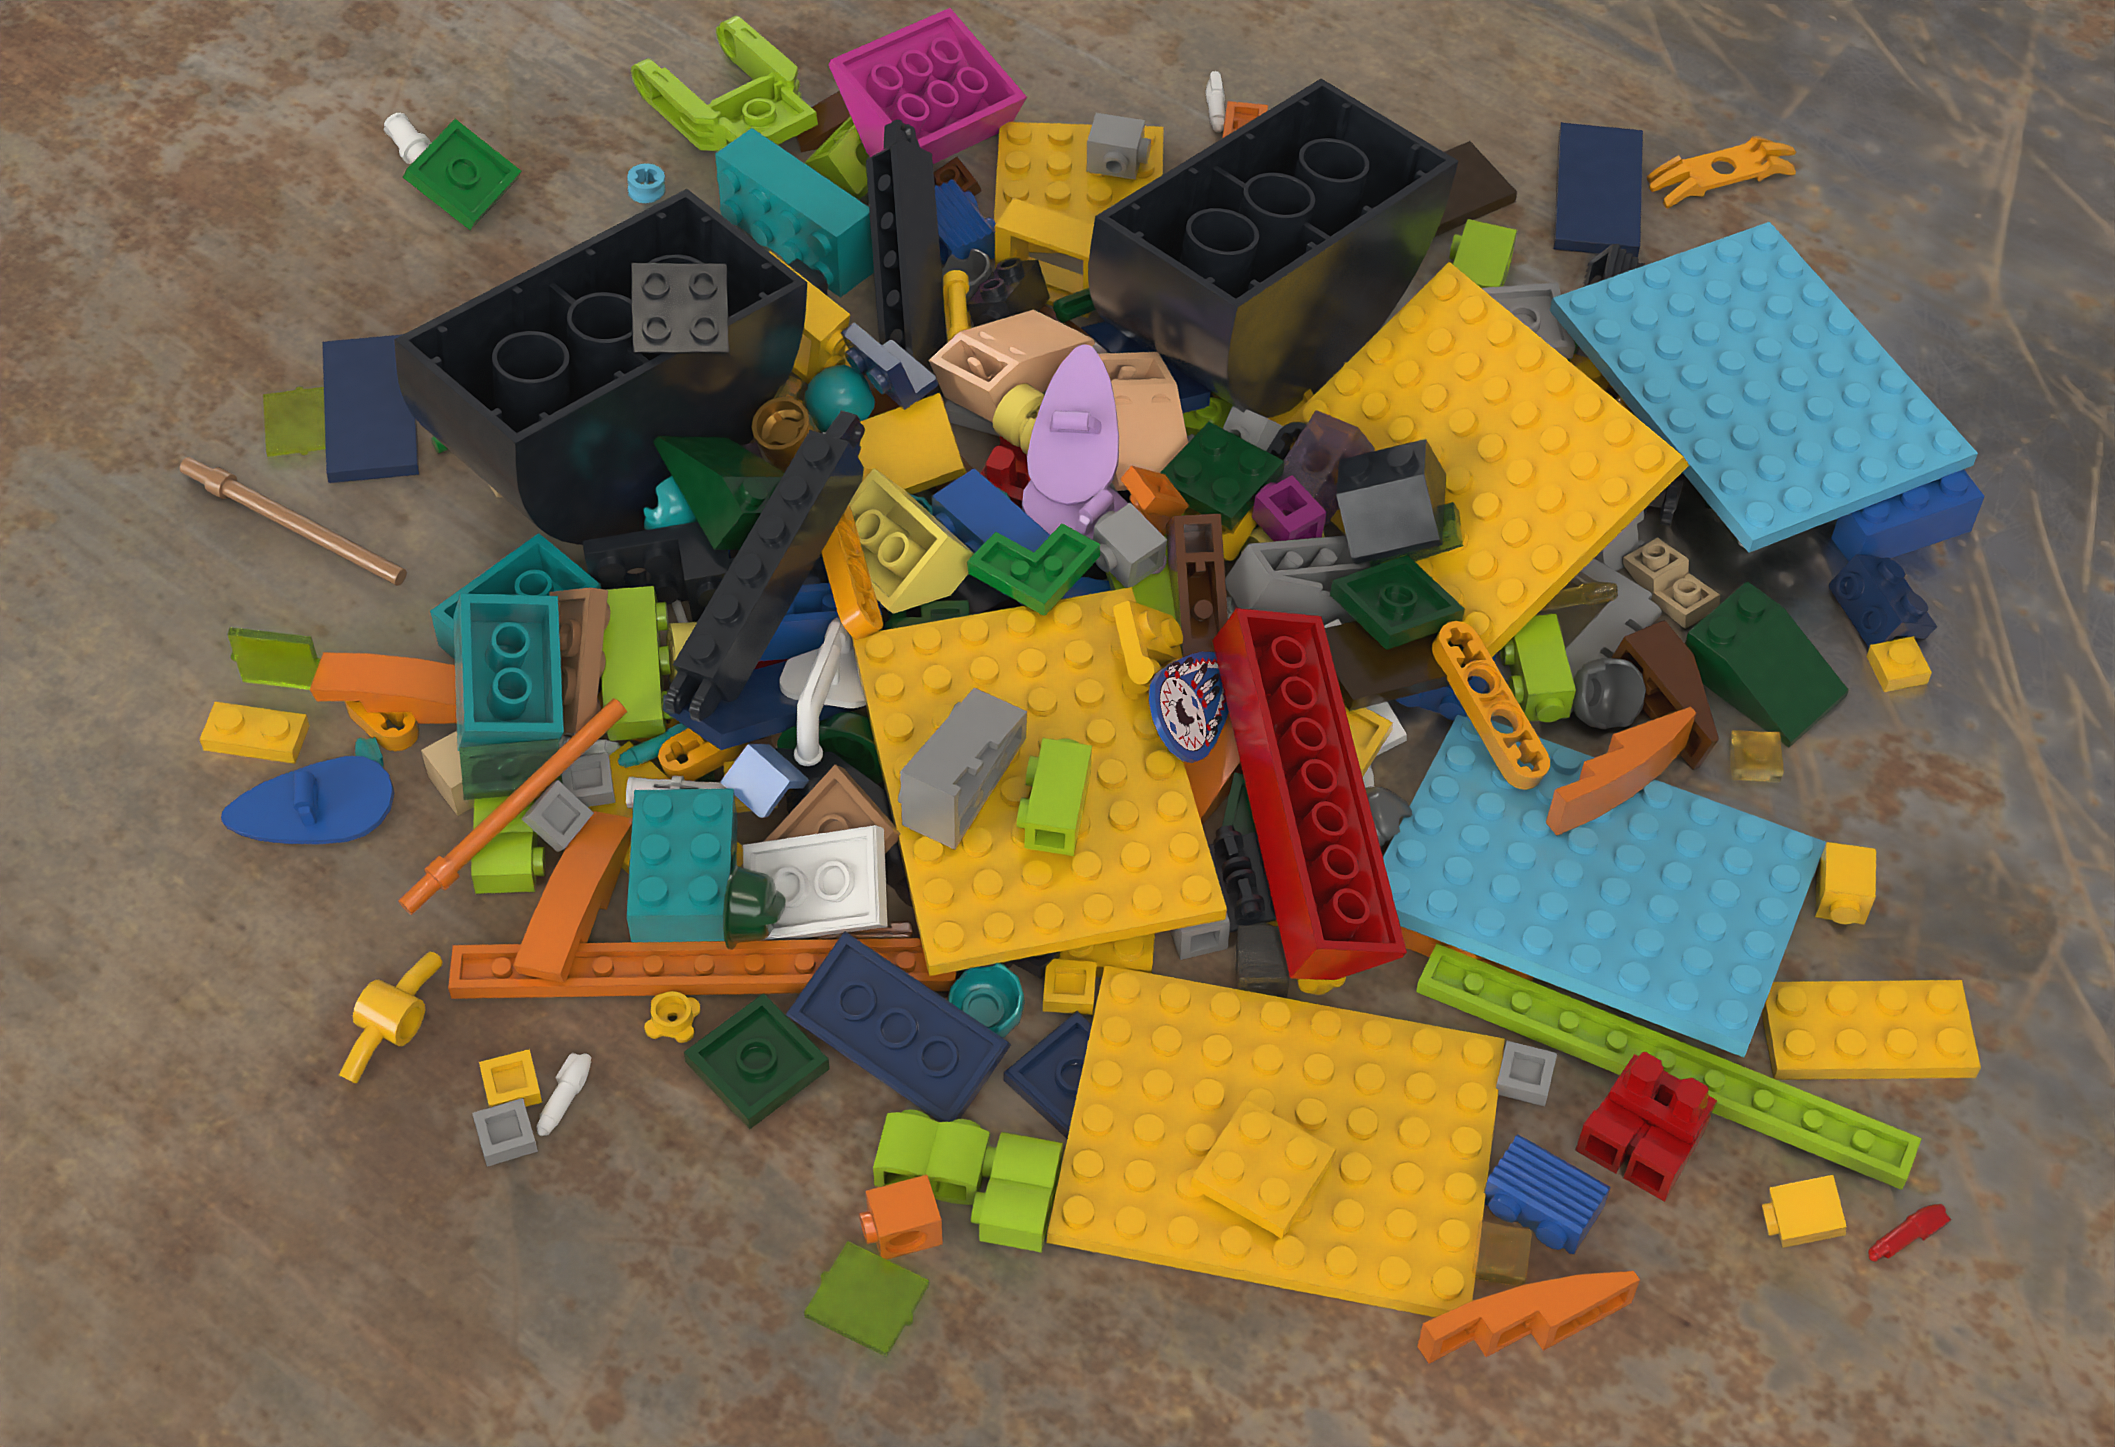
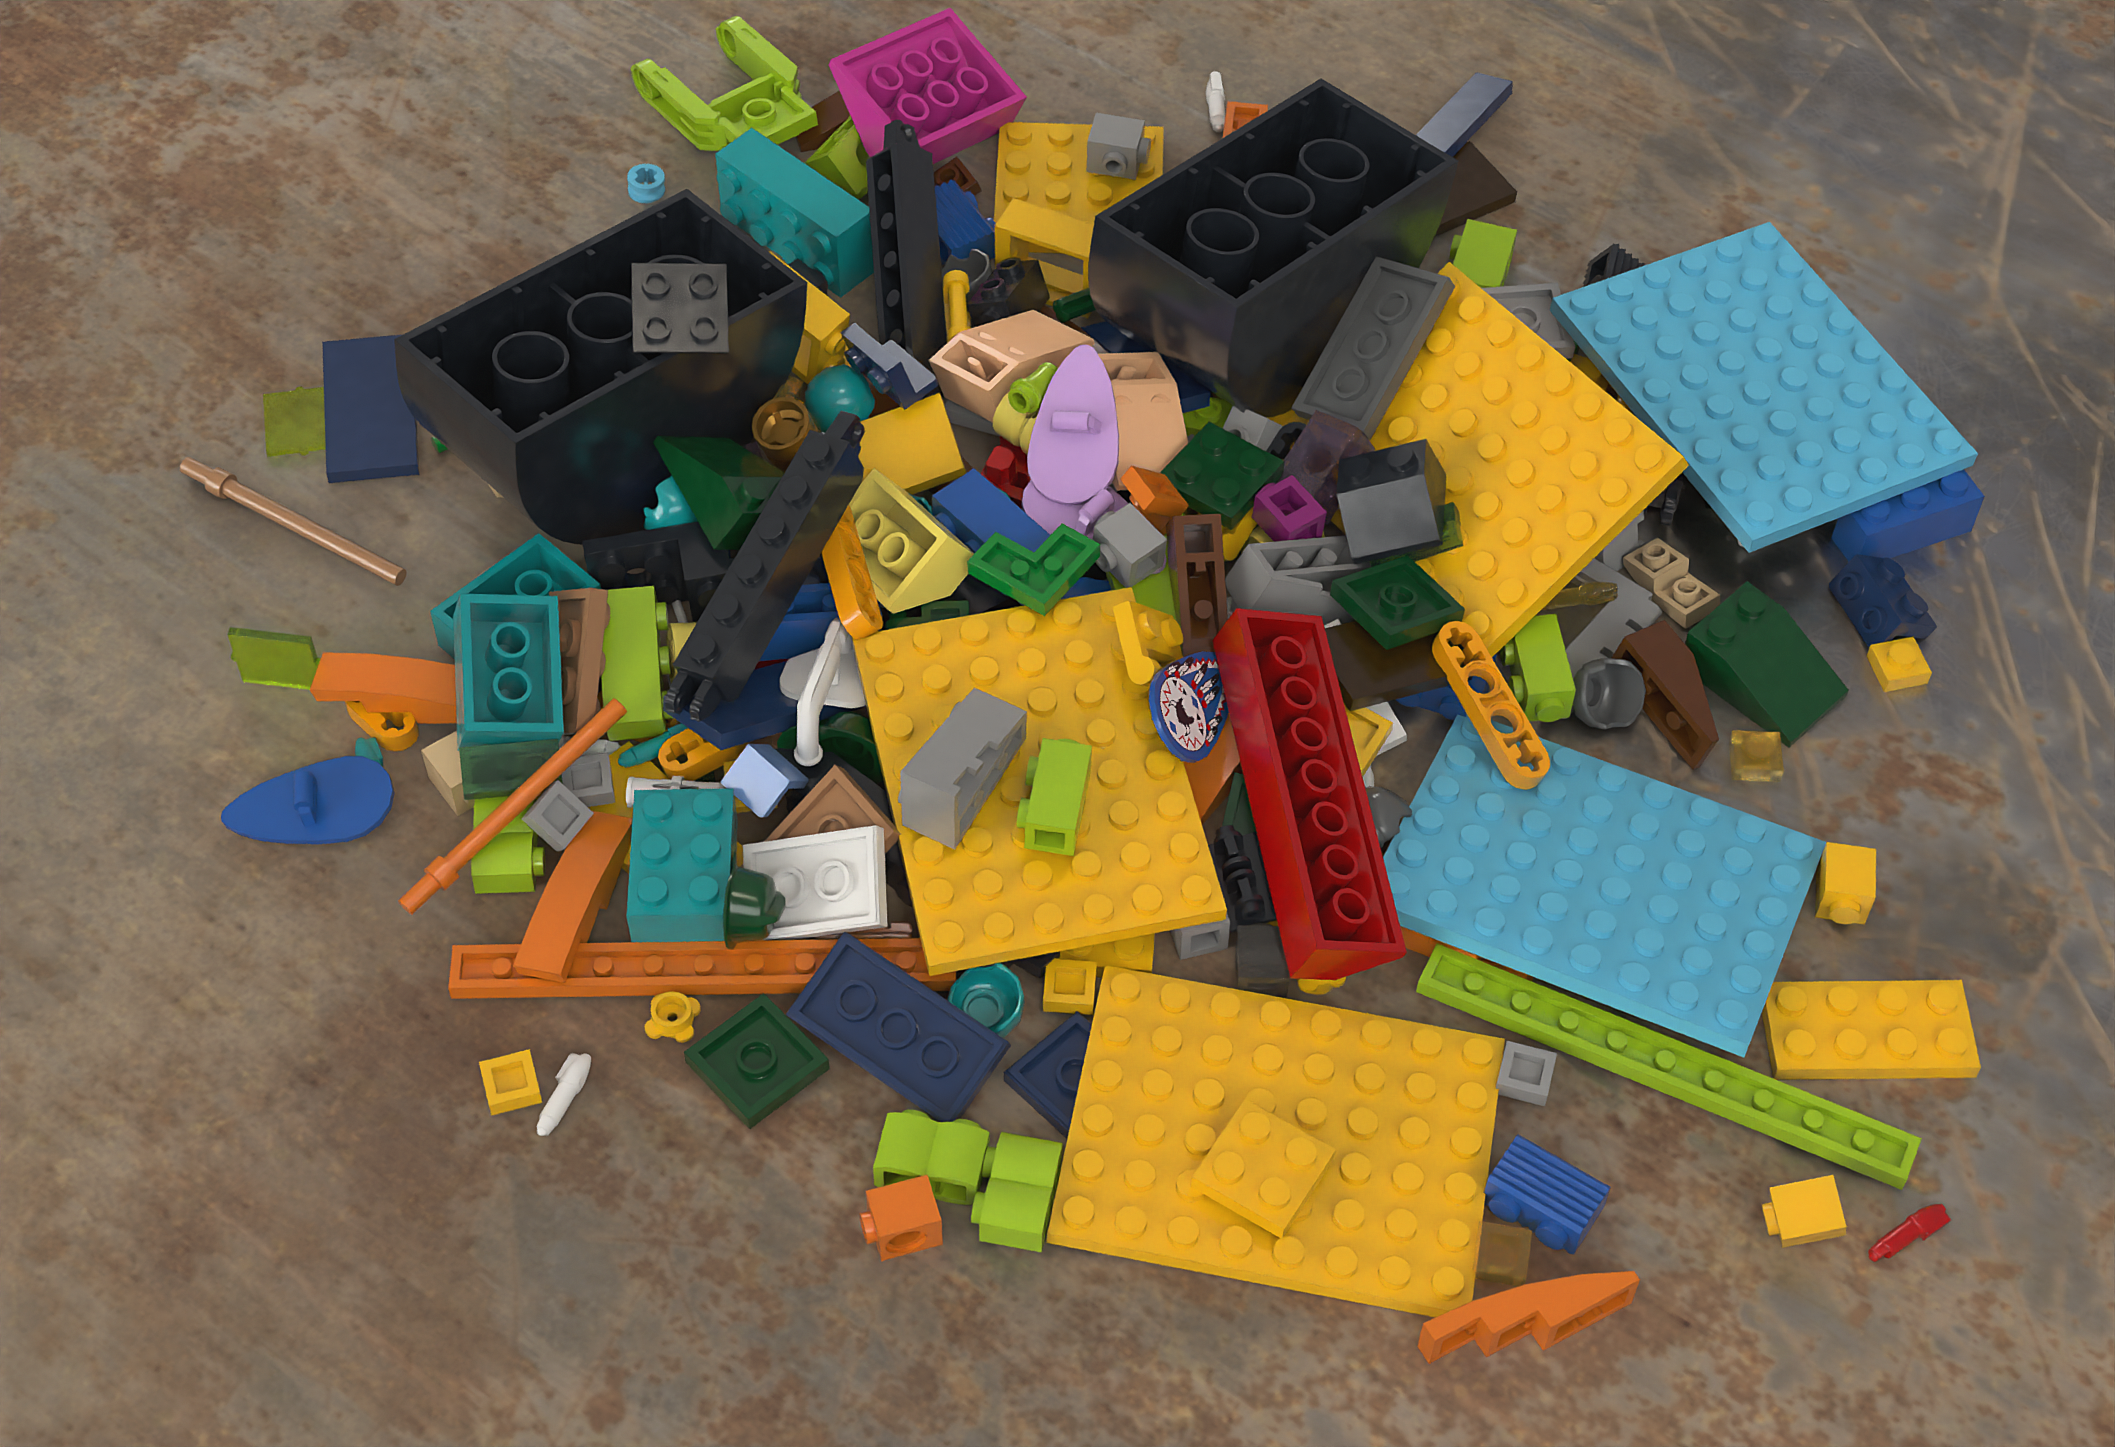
(254, 732): yellow plate -> none
(388, 1014): yellow piece -> none
(406, 137): white pin -> none
(462, 174): green plate -> none
(505, 1132): light grey plate -> none
(866, 1298): clear neon green piece -> none
(1028, 393): none -> lime pin
(1374, 344): none -> dark grey plate
(1466, 112): none -> tile
(1598, 188): dark blue tile -> none
(1629, 765): orange slope -> none
(1652, 1121): red hips -> none
(1700, 176): light orange piece -> none

